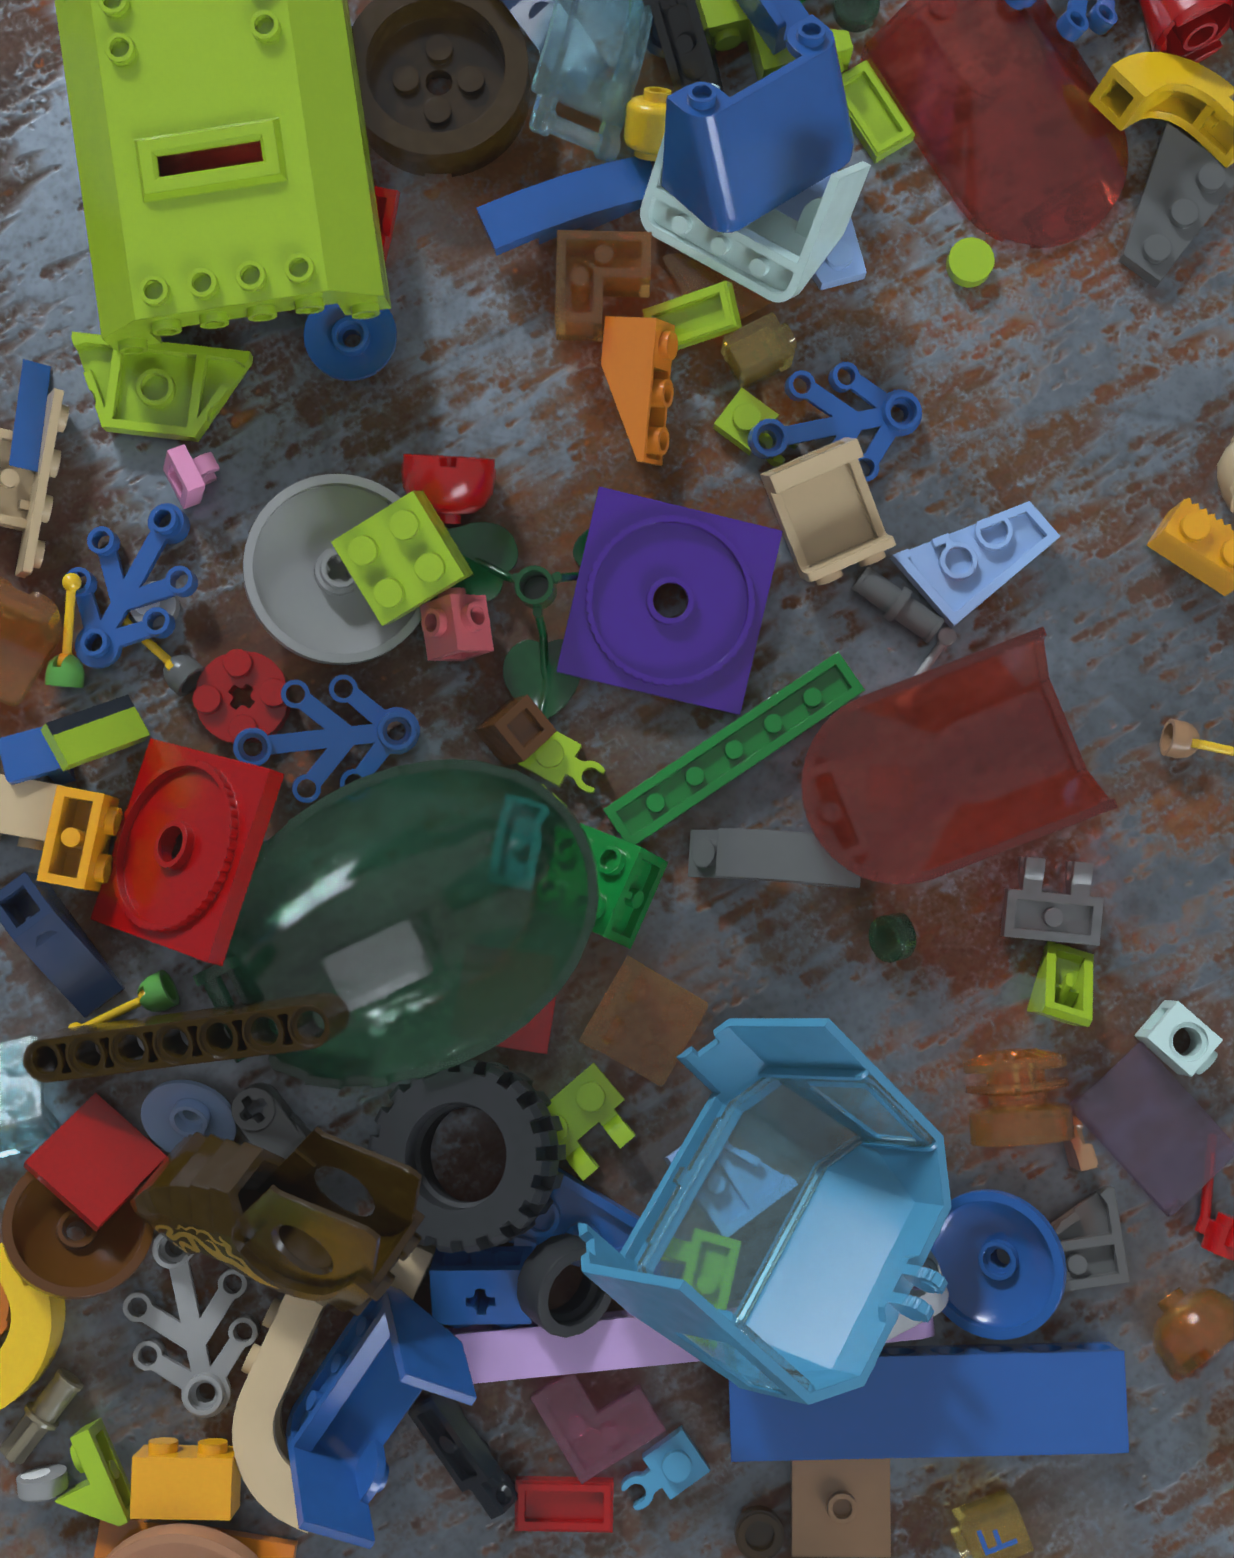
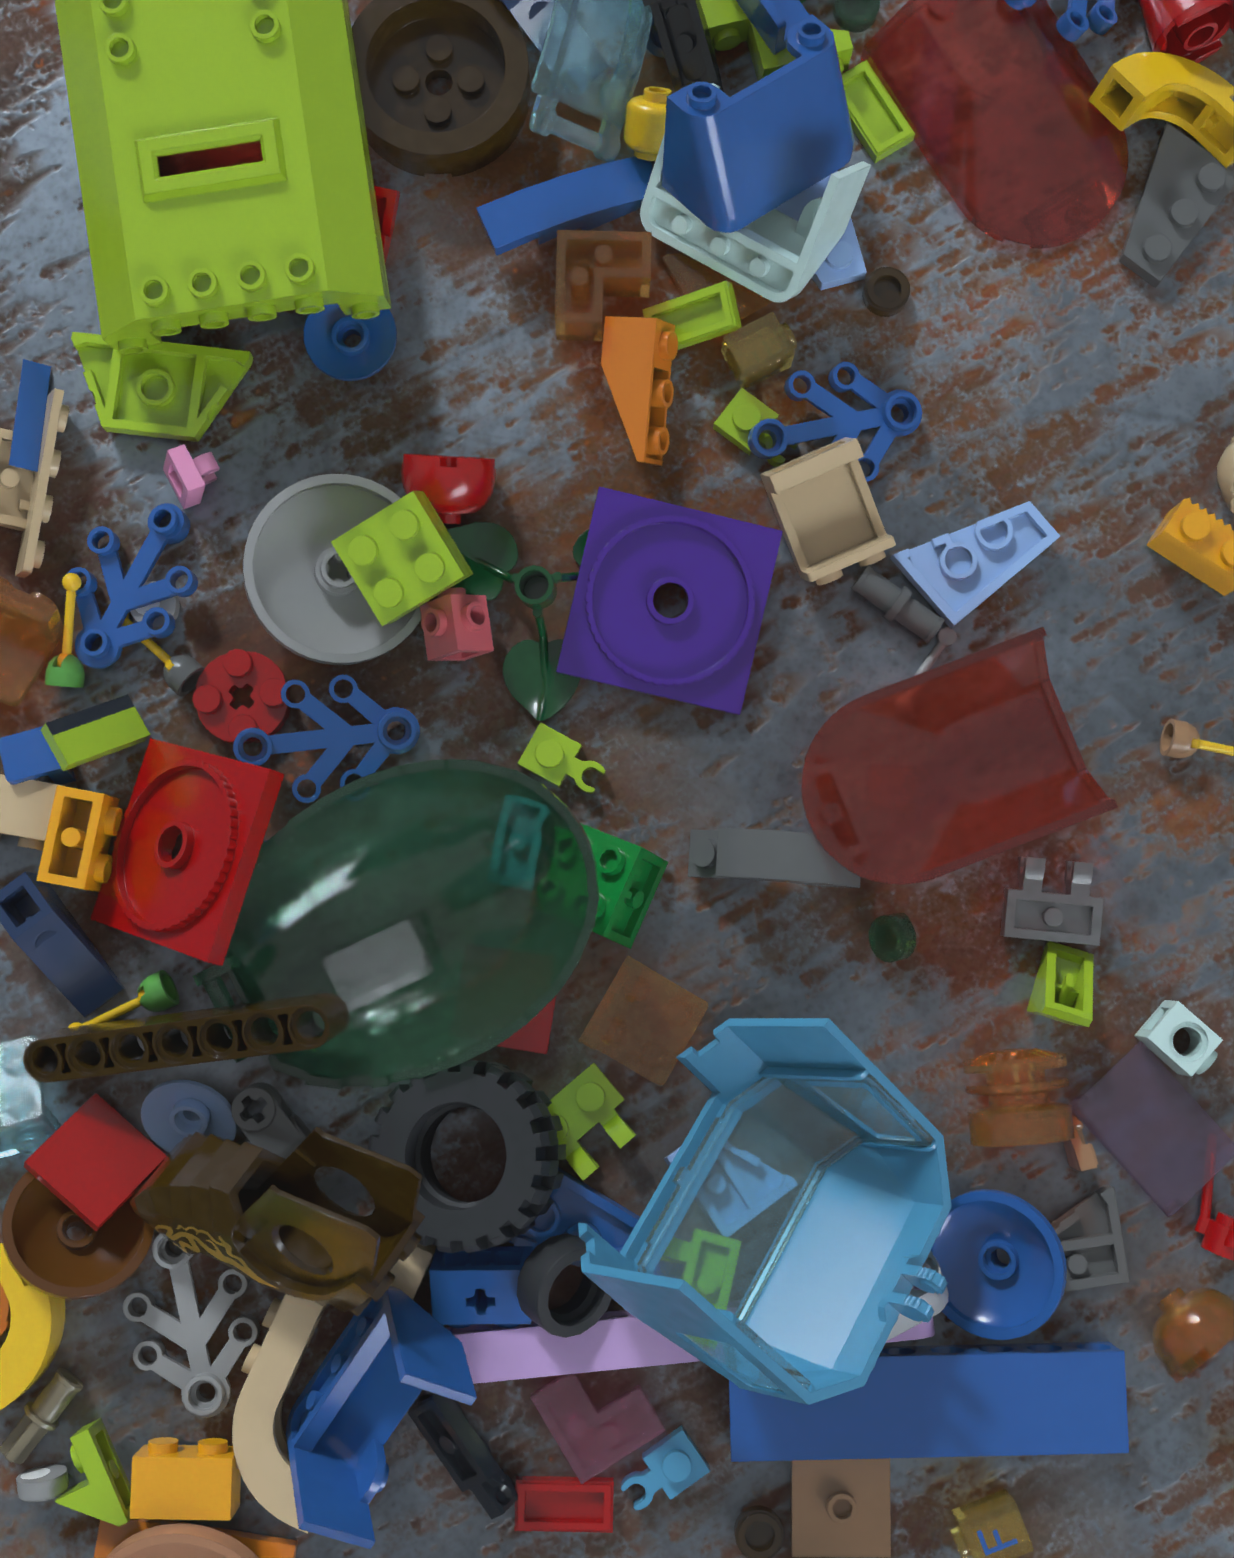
(515, 730): reddish brown panel -> none
(734, 750): green plate -> none
(886, 291): none -> dark brown tile
(970, 262): lime tile -> none

